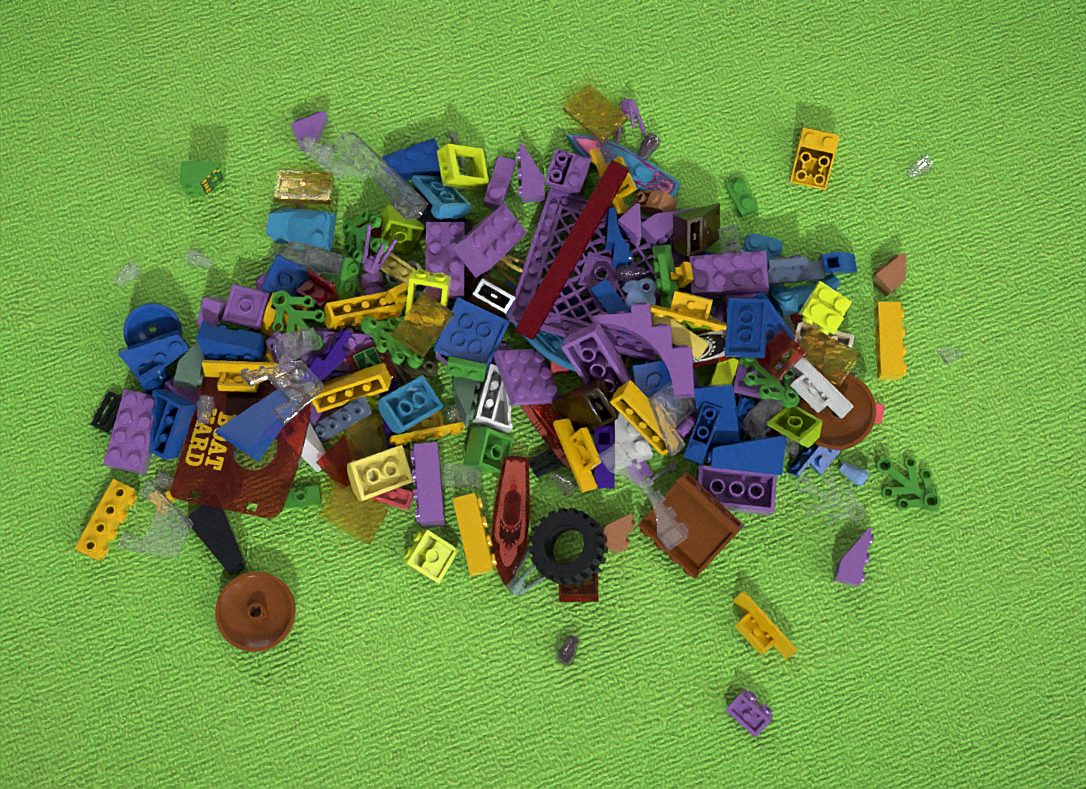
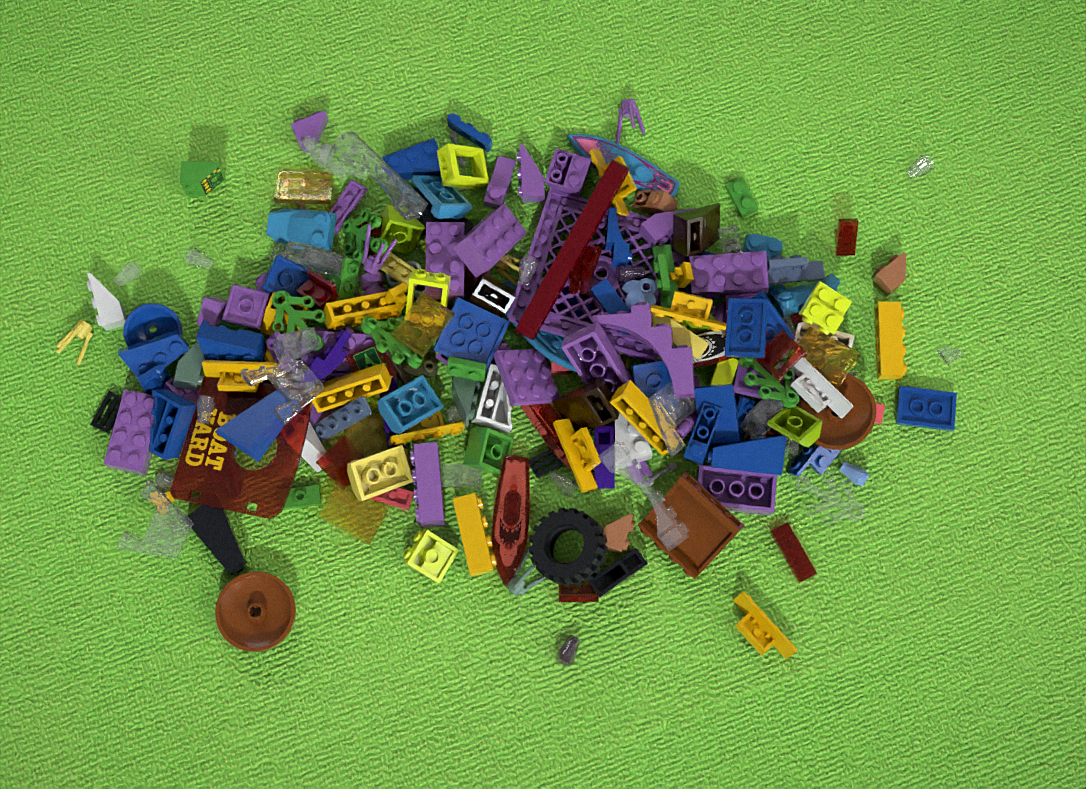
(80, 330): none -> light yellow plant
(106, 520): yellow brick -> none
(109, 308): none -> white slope
(347, 203): none -> medium lavender tile
(469, 132): none -> blue hinge
(526, 269): none -> clear cone
(584, 270): none -> clear red hinge
(595, 113): clear yellow plate -> none
(618, 572): none -> black slope
(630, 224): medium lavender slope -> none
(649, 146): cone -> none
(750, 712): medium lavender bracket -> none
(793, 552): none -> clear red plate
(814, 157): yellow slope -> none
(838, 263): blue slope -> none
(846, 236): none -> clear red slope
(851, 565): medium lavender slope -> none
(910, 486): bright green plant -> none
(926, 408): none -> blue plate

